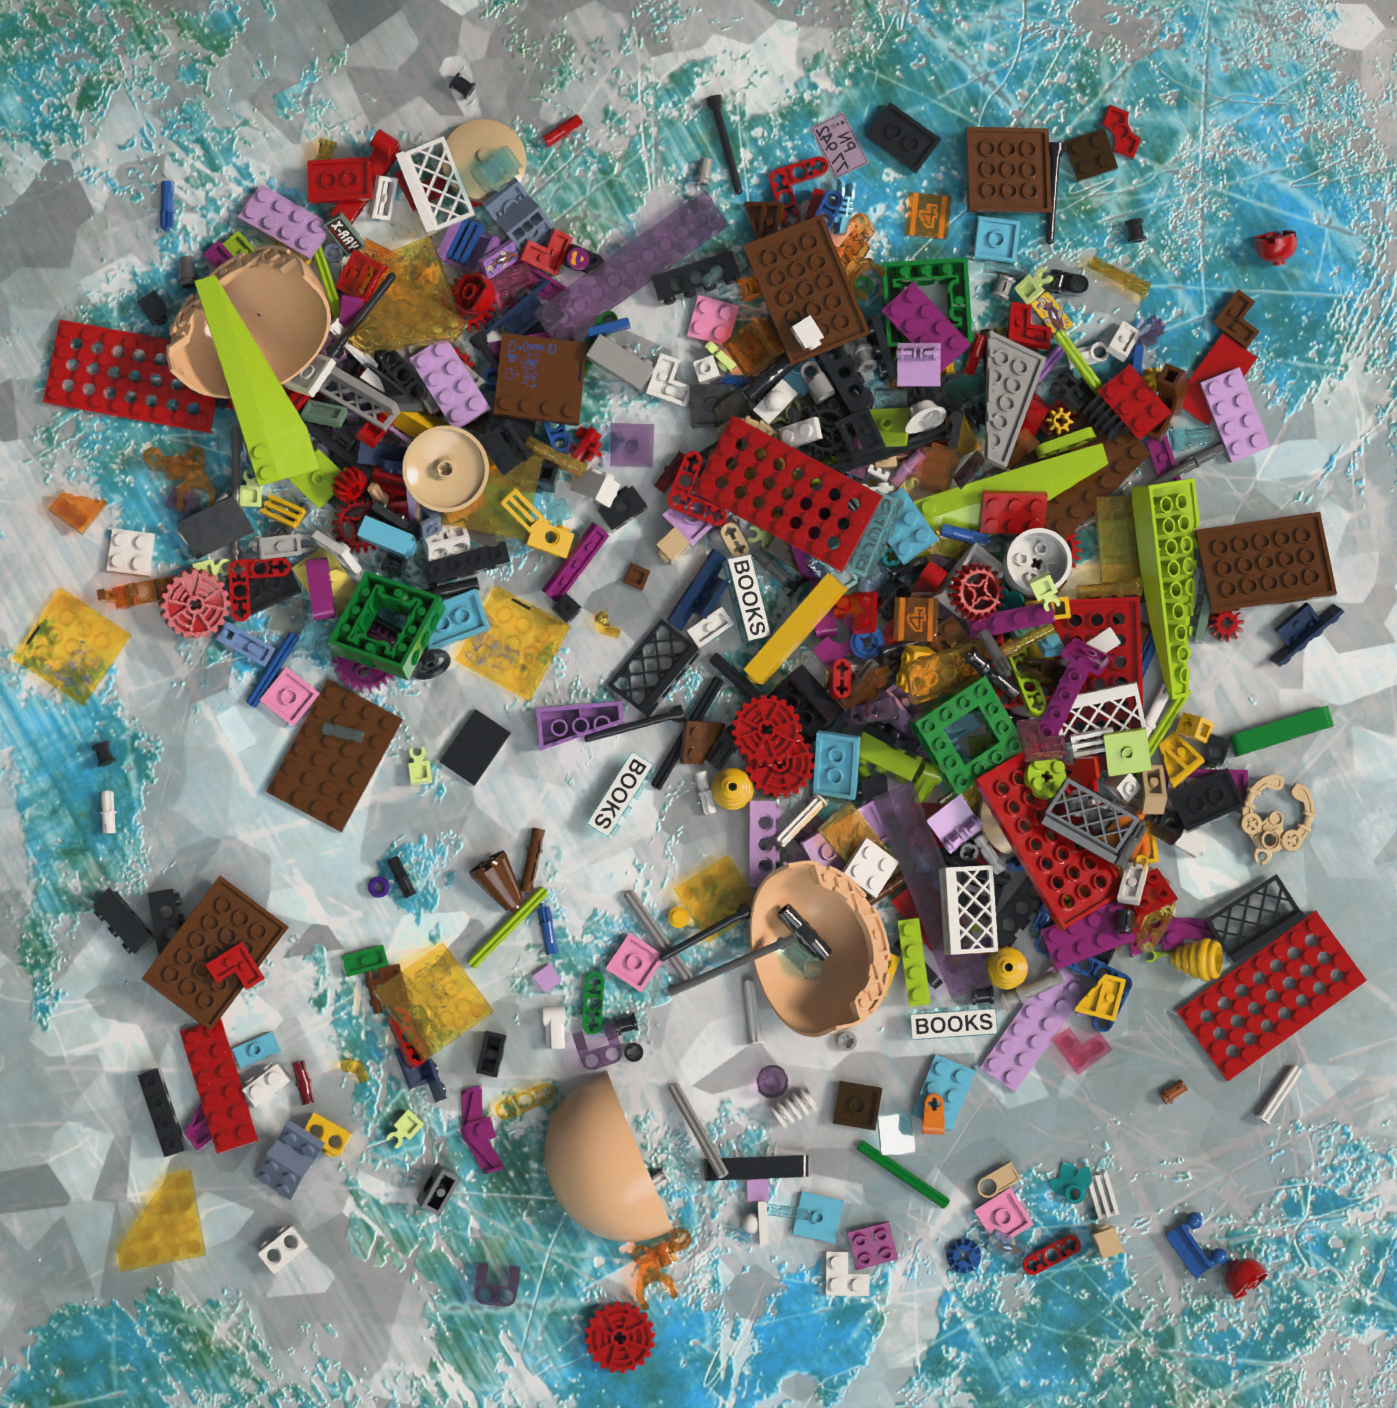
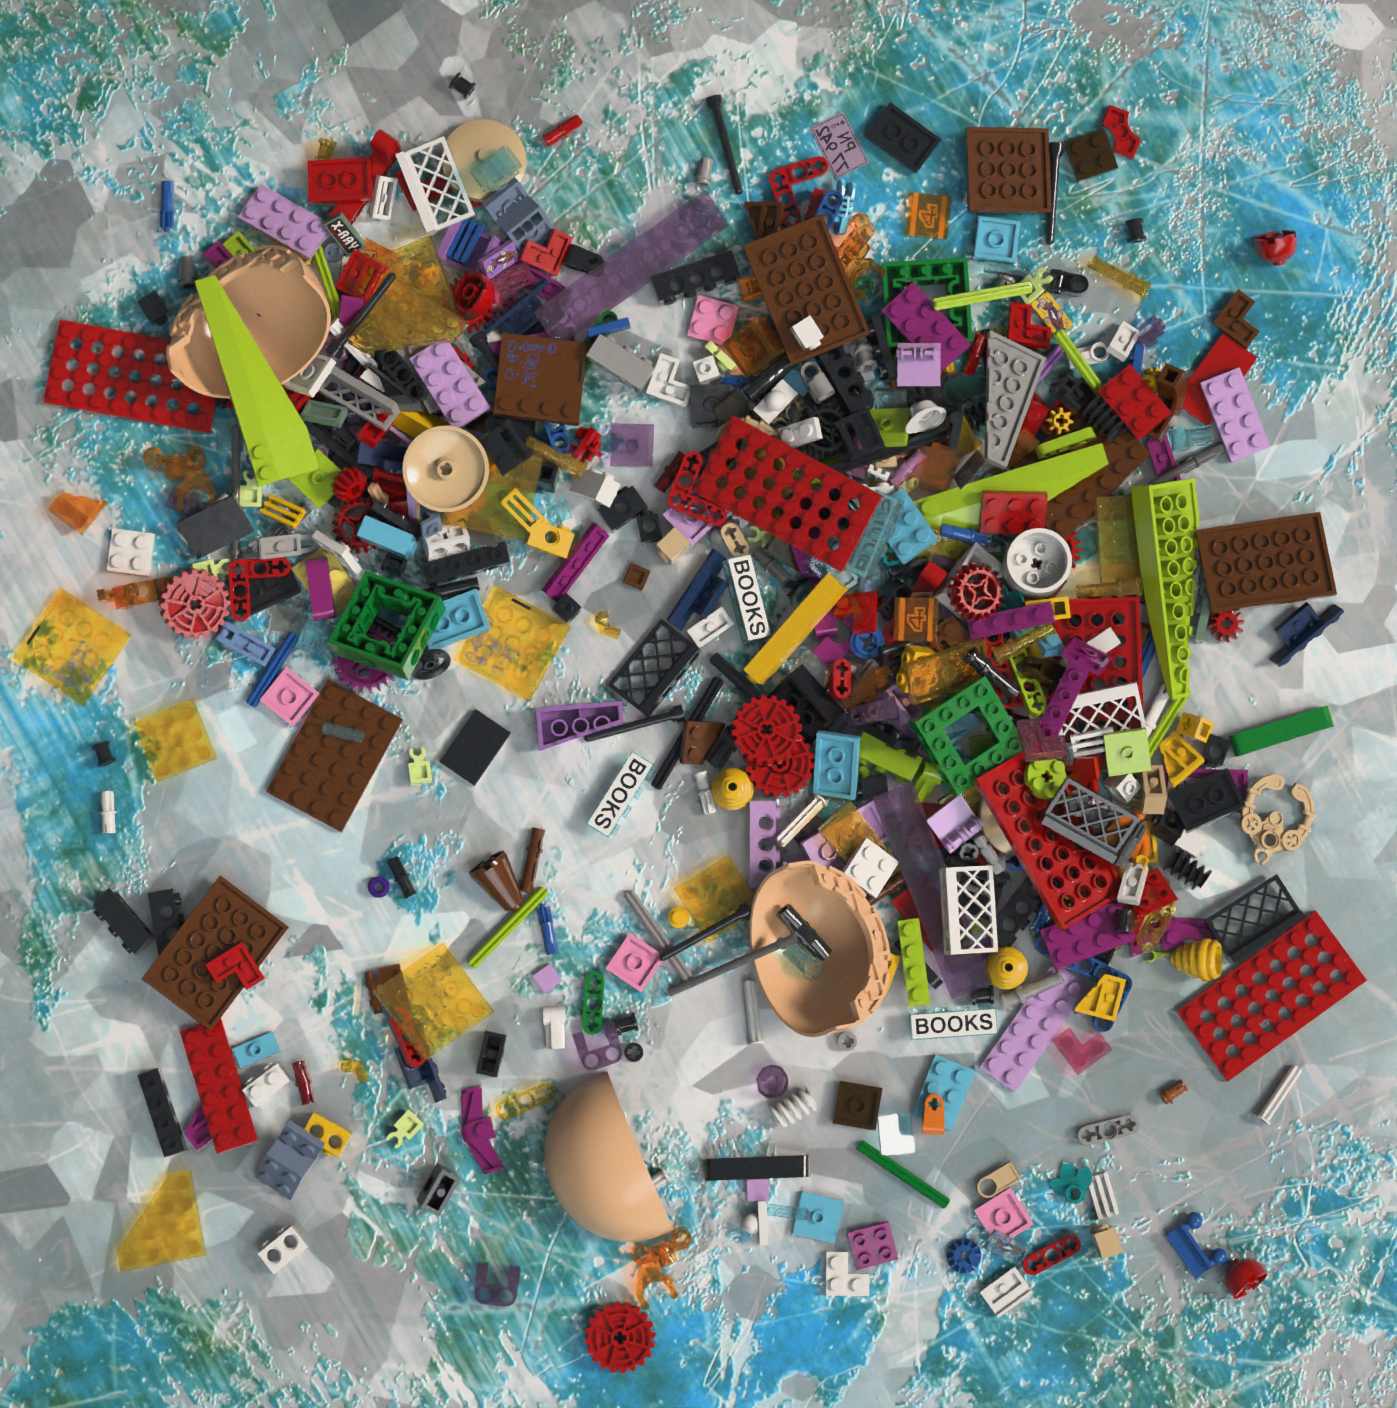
(175, 740): none -> clear yellow plate
(365, 960): green plate -> none
(578, 258): magenta tile -> none
(649, 537): none -> black brick
(698, 1130): light grey axle -> none
(712, 276): clear light blue tile -> none
(982, 295): none -> lime axle
(997, 657): dark grey piece -> none
(1006, 1292): none -> white plate
(1044, 589): yellowish green plate -> none
(1122, 1120): none -> light grey beam
(1186, 869): none -> black piece

